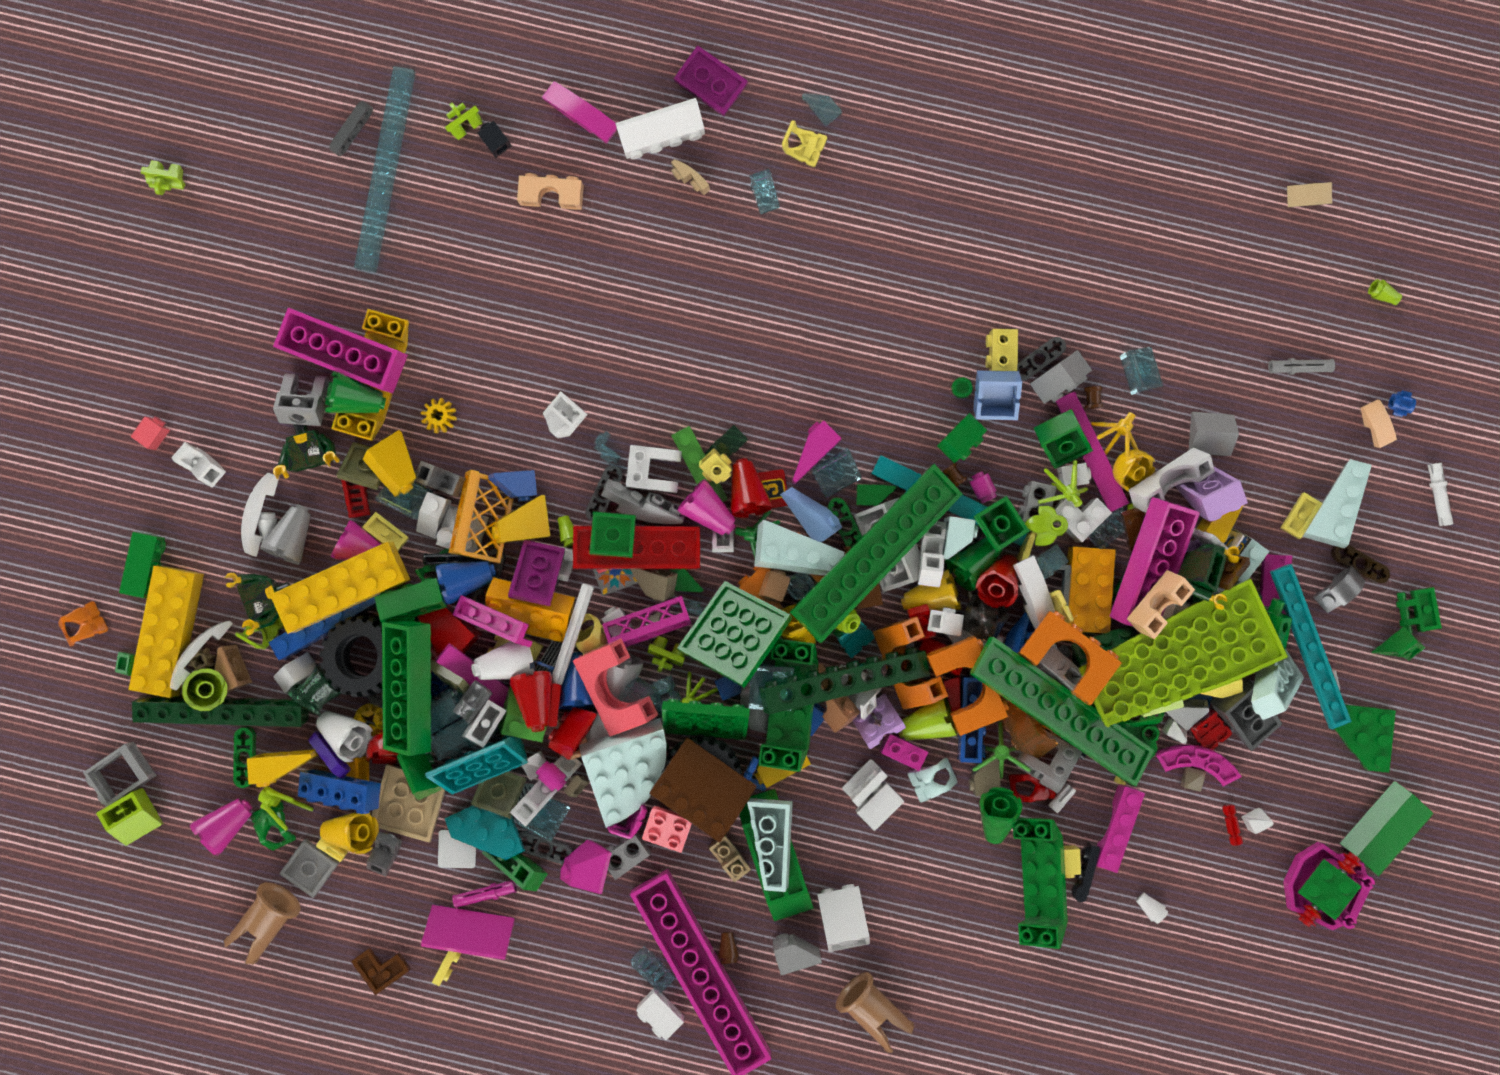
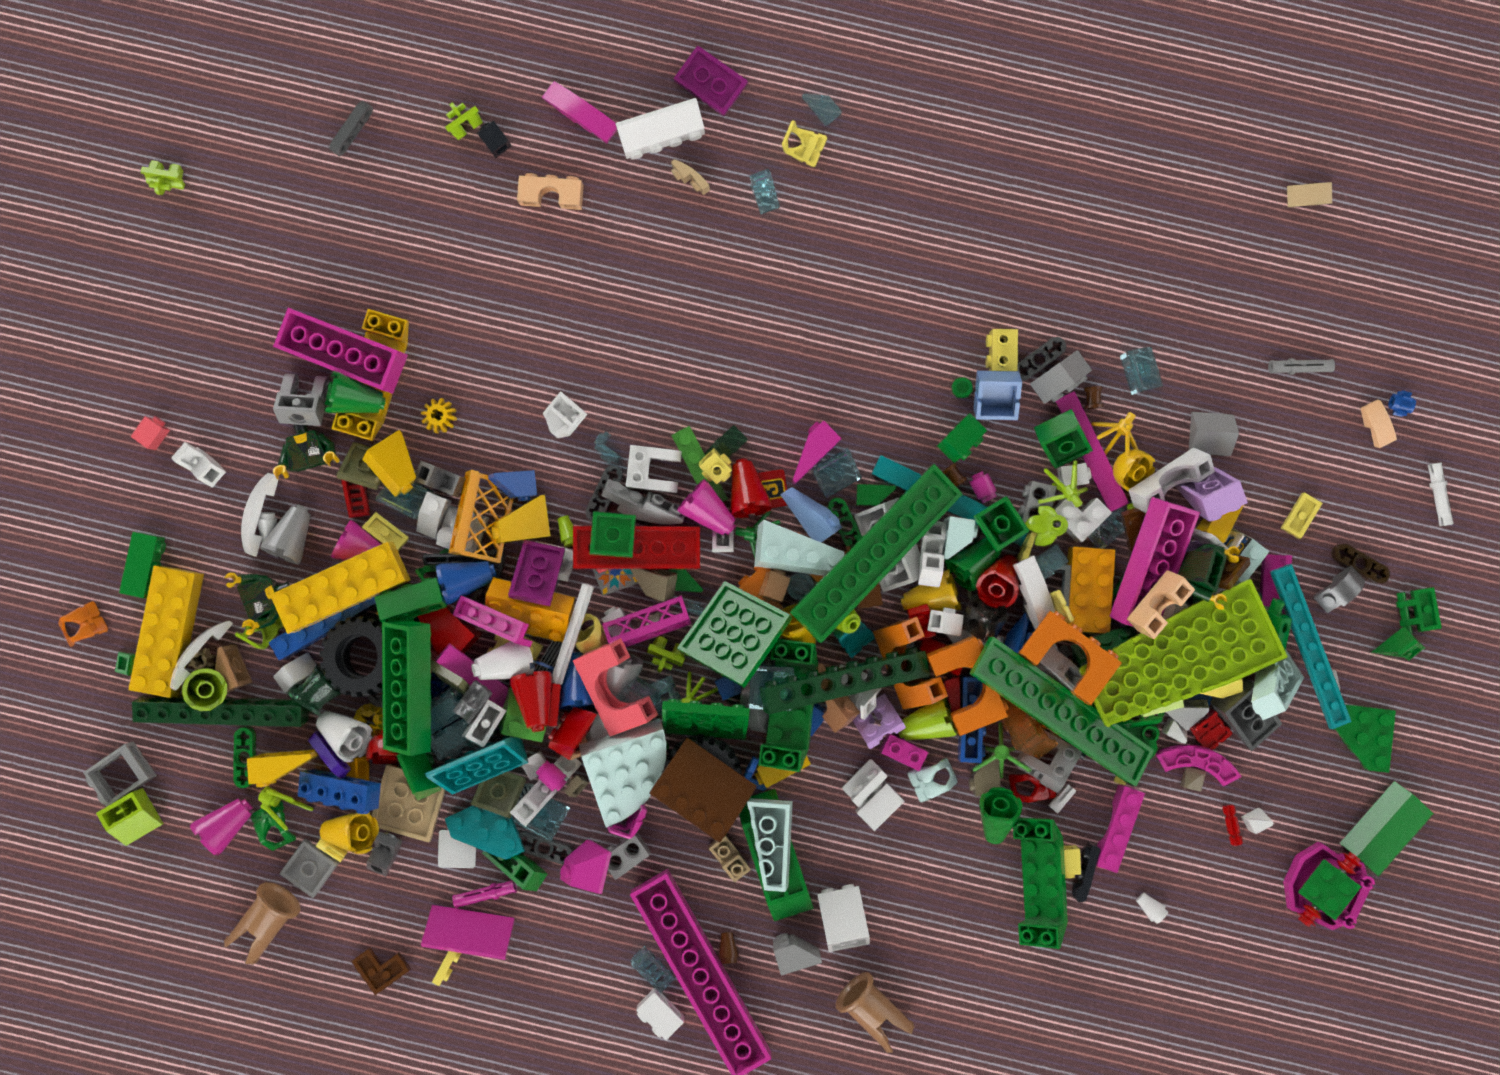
(384, 169): clear light blue plate -> none
(666, 829): coral bracket -> none
(1340, 508): light aqua wedge -> none
(1384, 292): lime cone -> none

